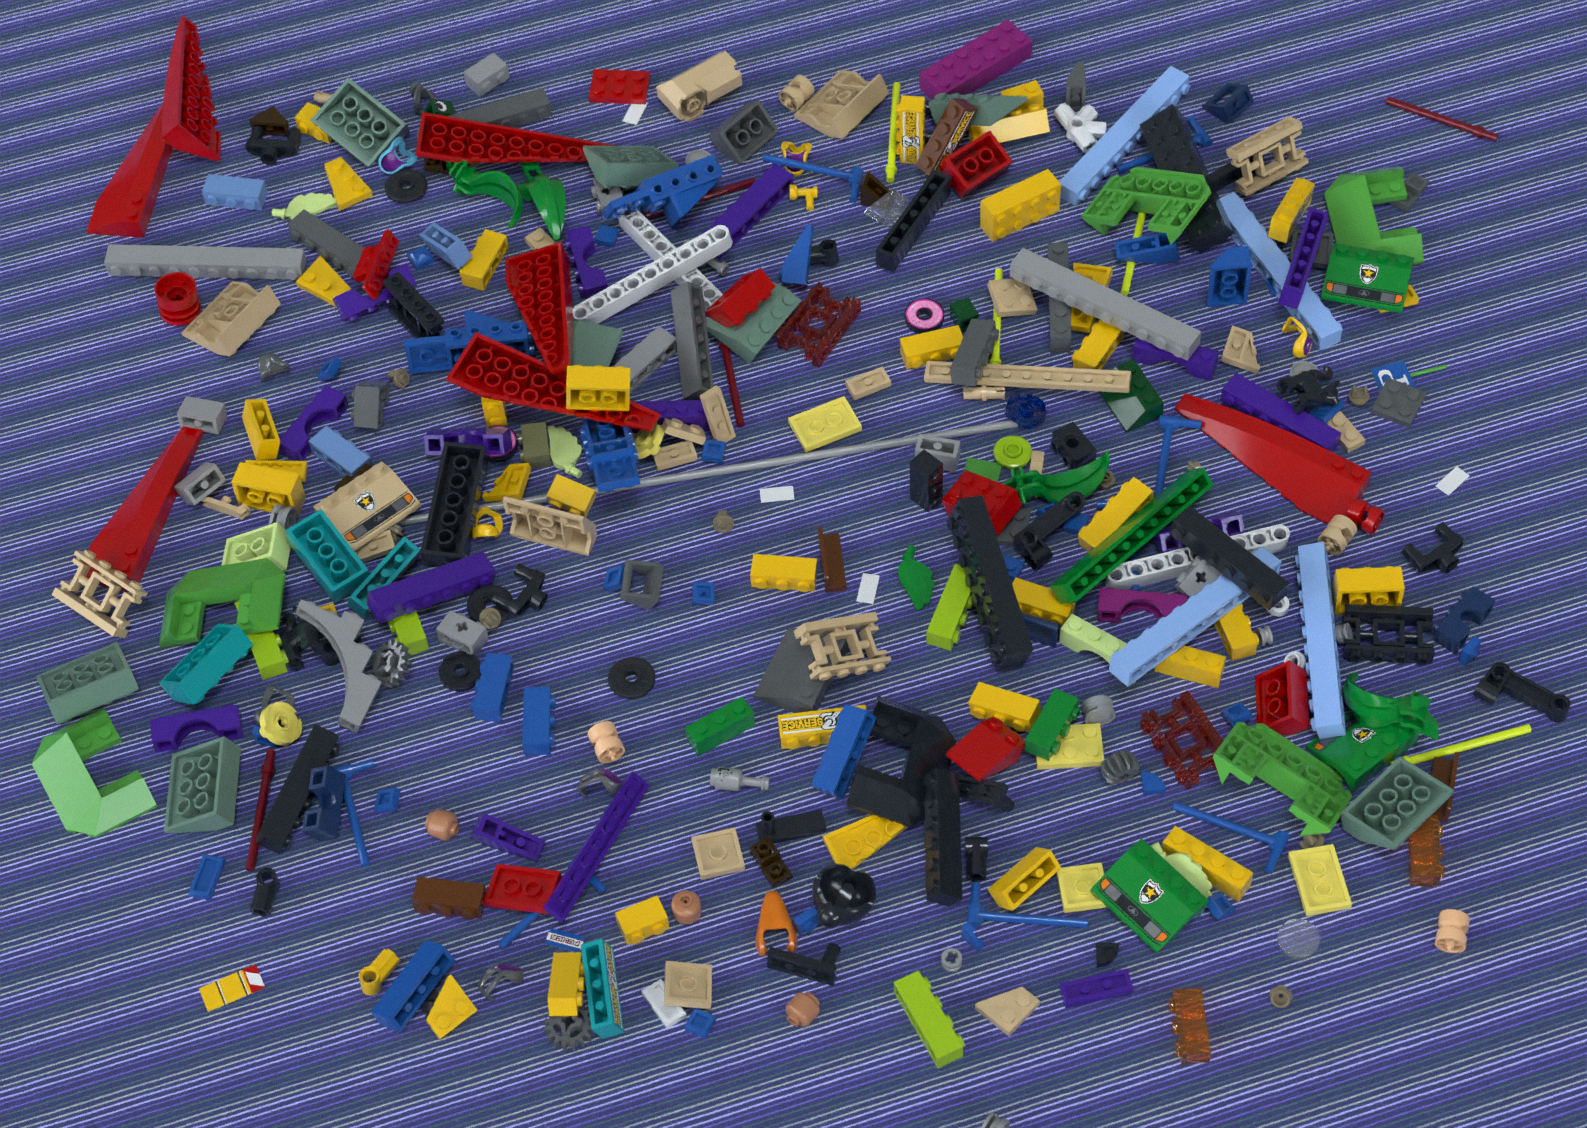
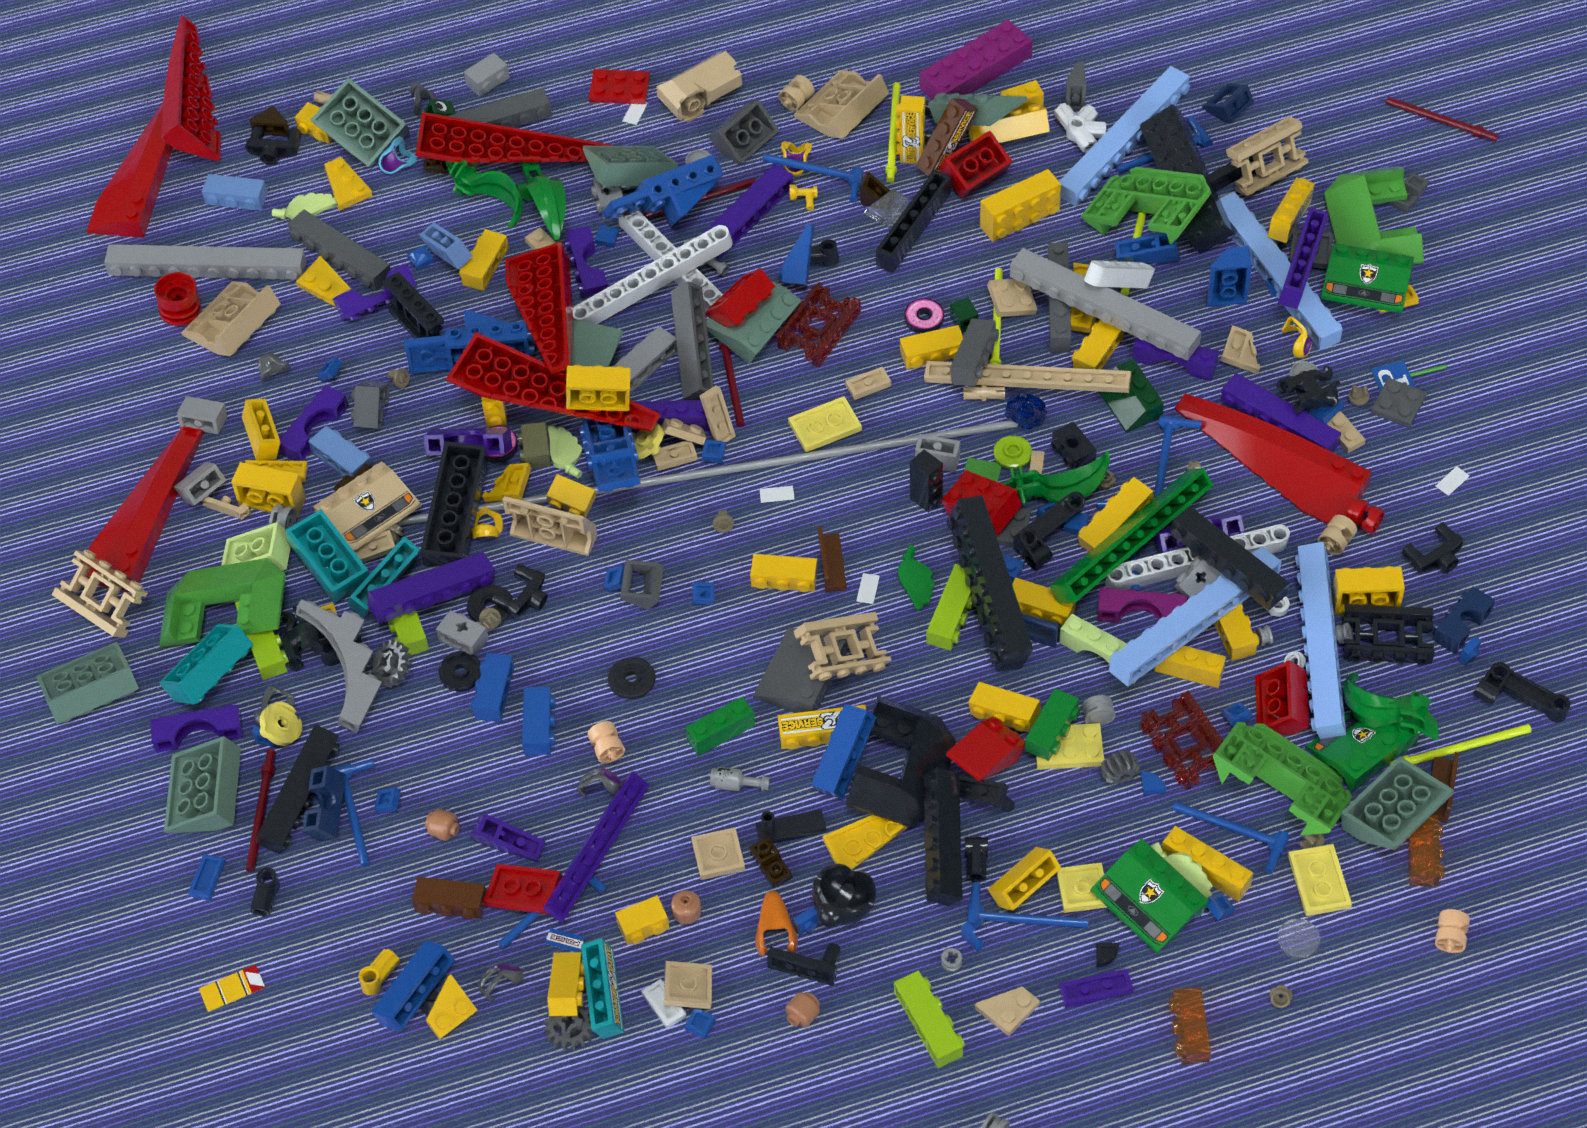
(71, 787): bright green slope -> none
(375, 264): red bracket -> none
(406, 176): black wheel -> none
(1119, 274): none -> white beam

